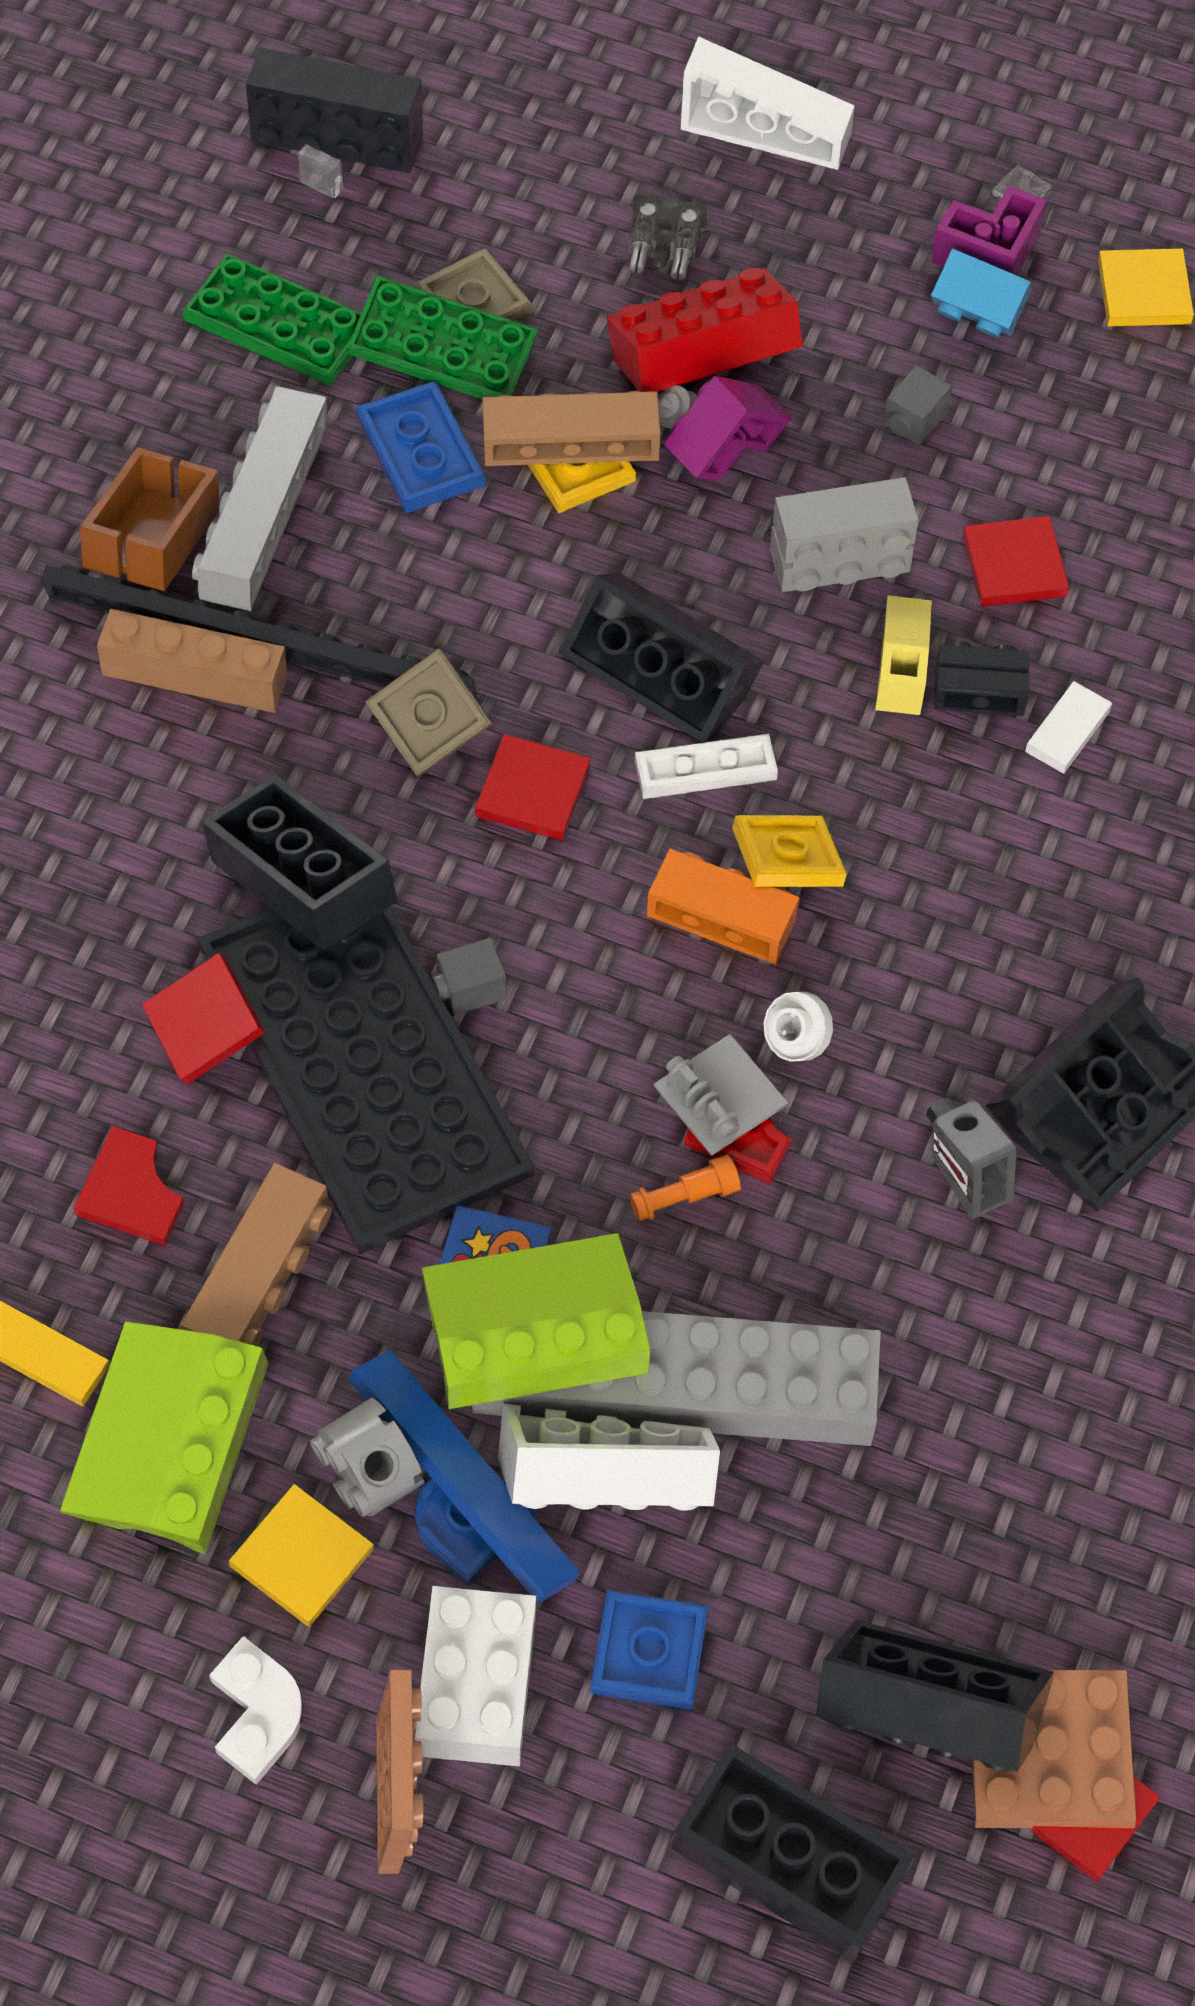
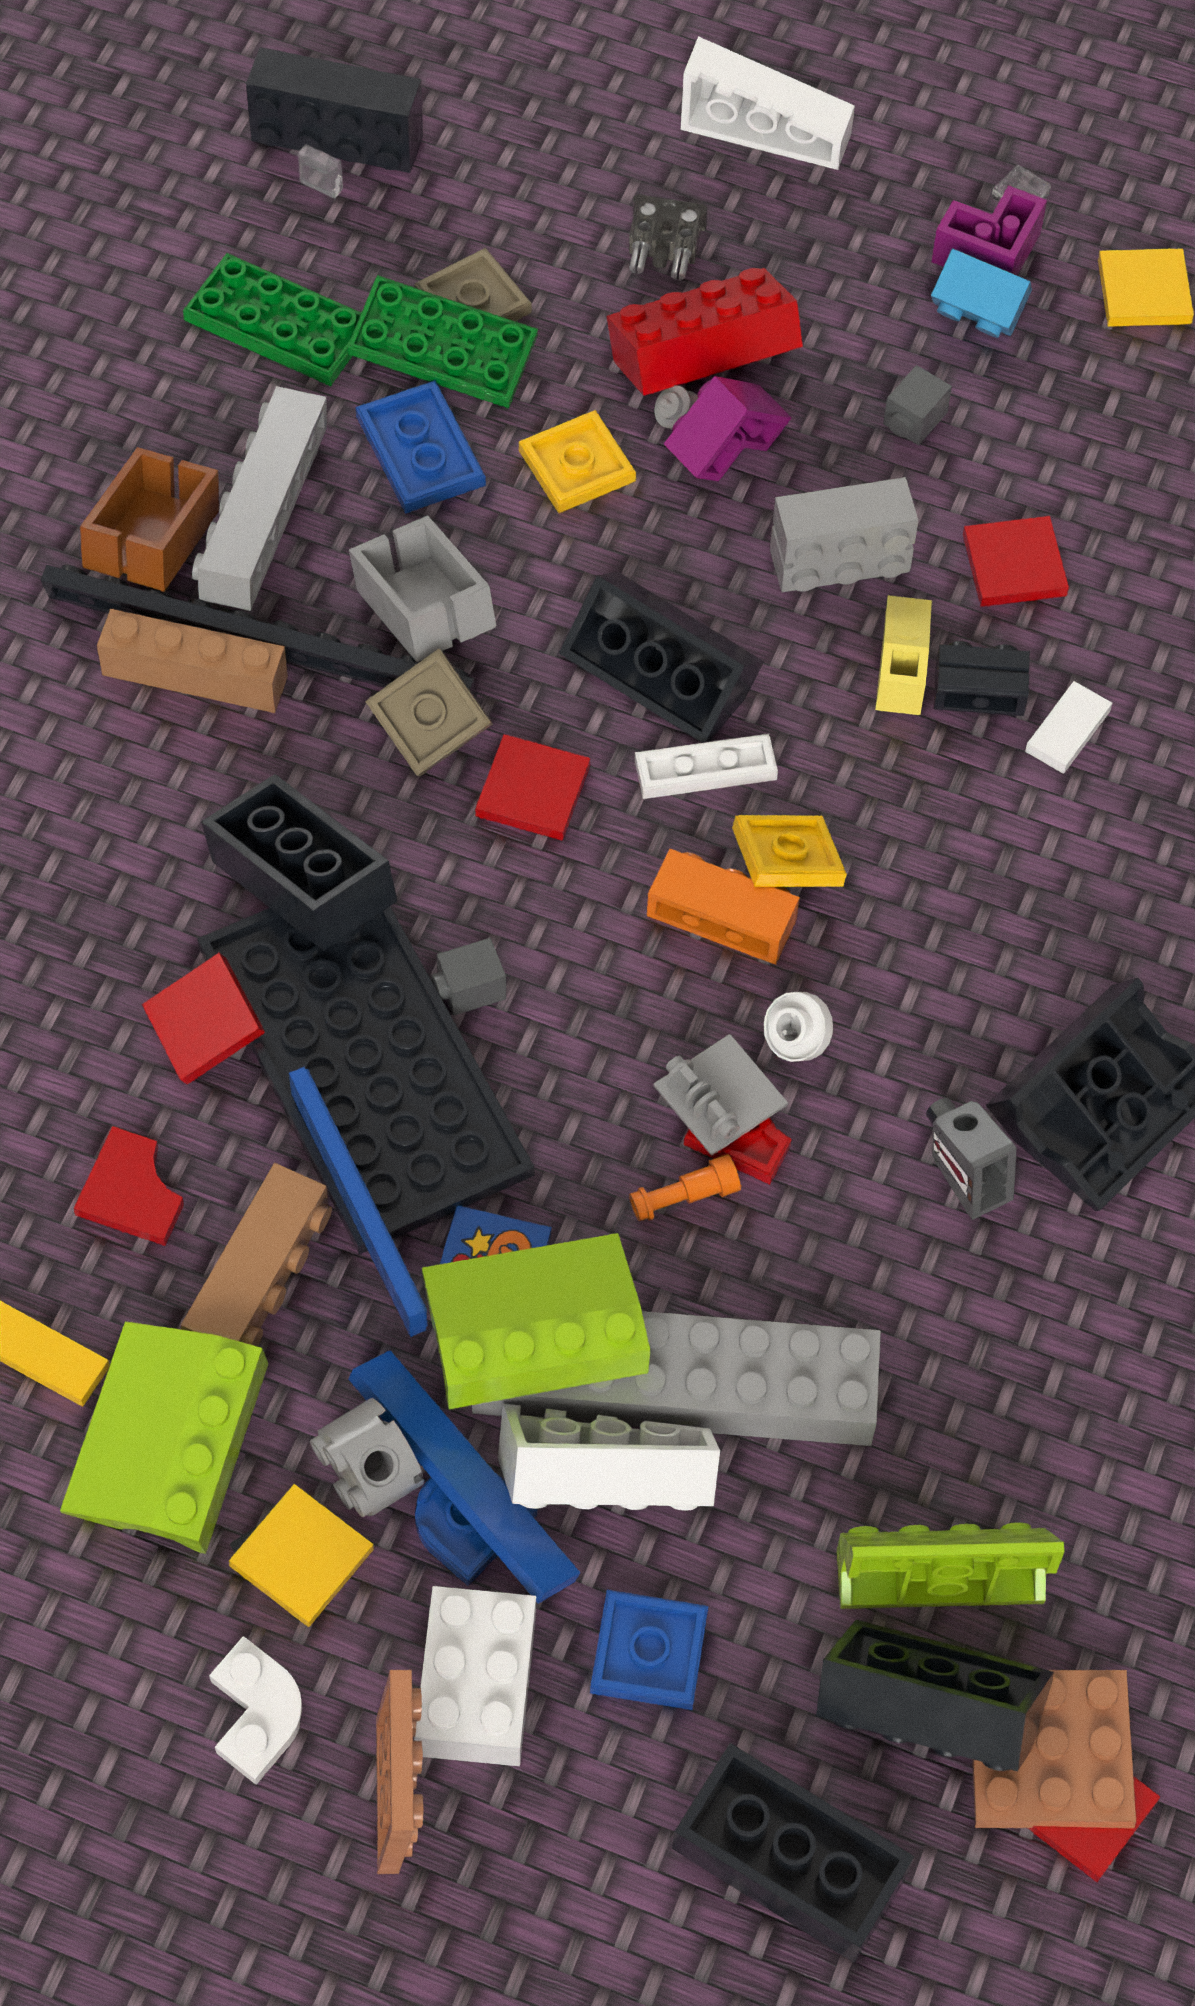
(358, 1202): none -> blue tile
(431, 596): none -> light grey piece
(571, 428): medium nougat brick -> none
(946, 1566): none -> lime piece

